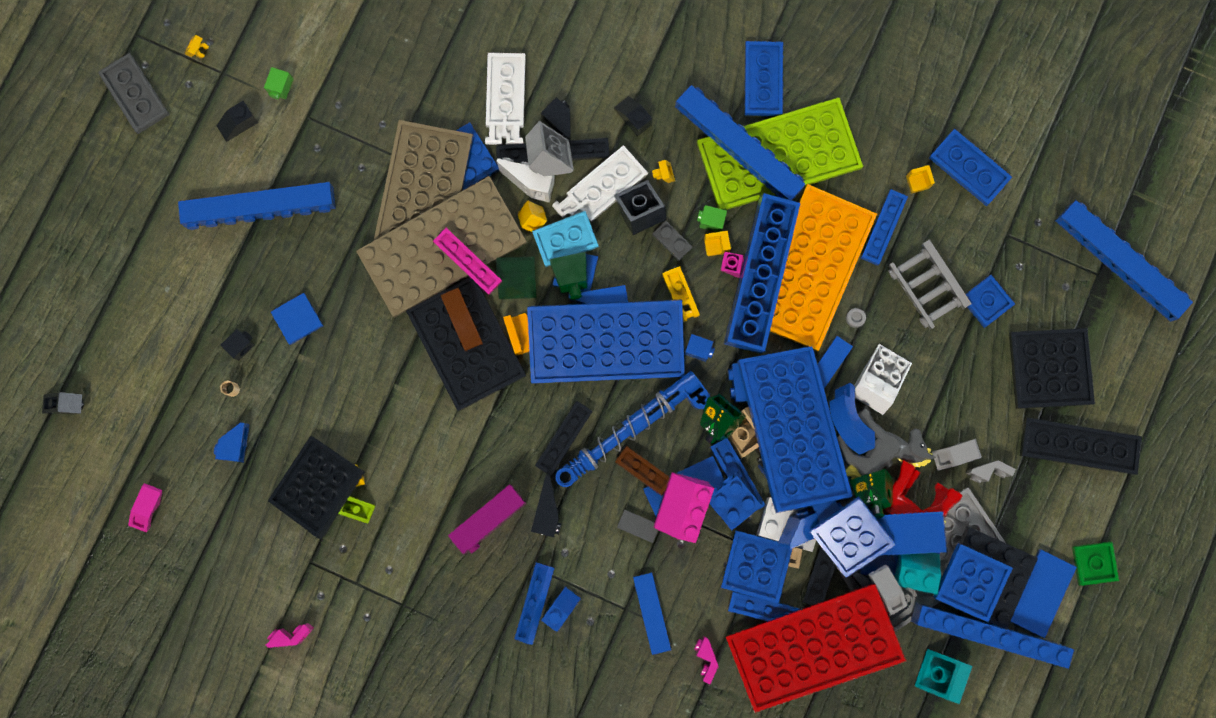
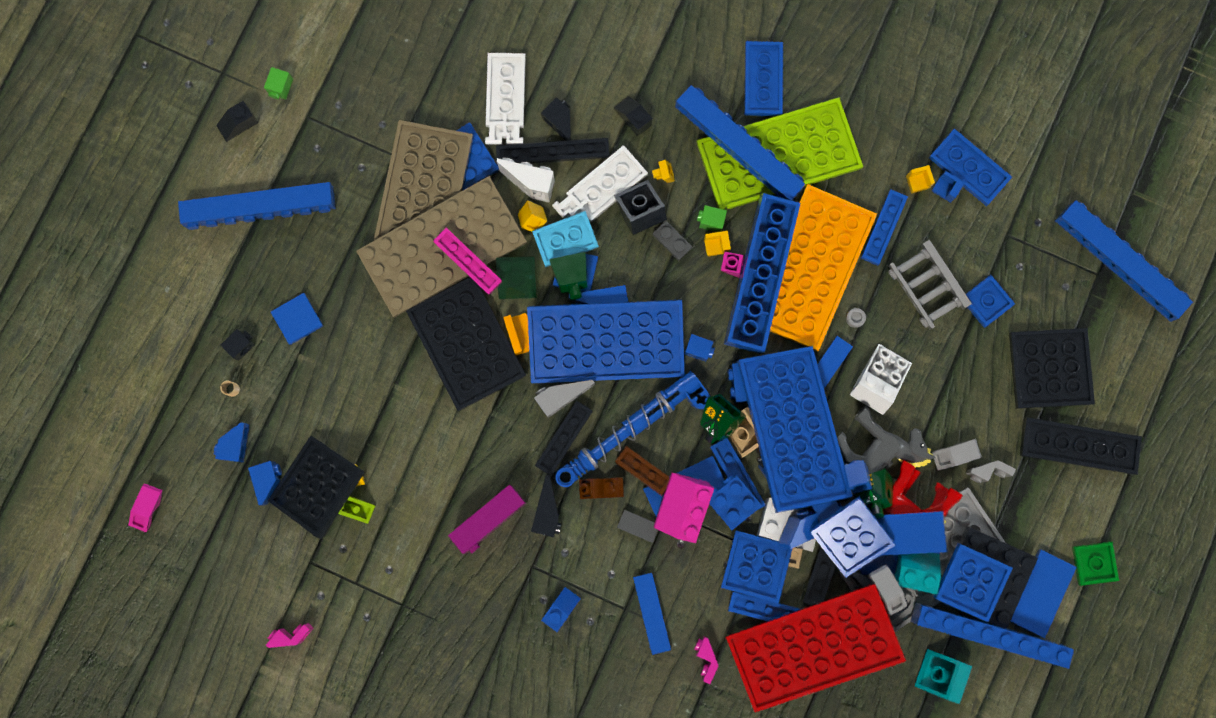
(62, 403): slope -> none
(133, 93): dark grey tile -> none
(194, 45): yellow tile -> none
(265, 480): none -> blue slope
(461, 319): reddish brown slope -> none
(534, 603): blue plate -> none
(548, 151): light grey slope -> none
(557, 397): none -> light grey slope
(601, 488): none -> reddish brown slope
(679, 290): yellow plate -> none
(848, 423): blue arch -> none
(858, 476): none -> blue brick
(948, 186): none -> blue panel

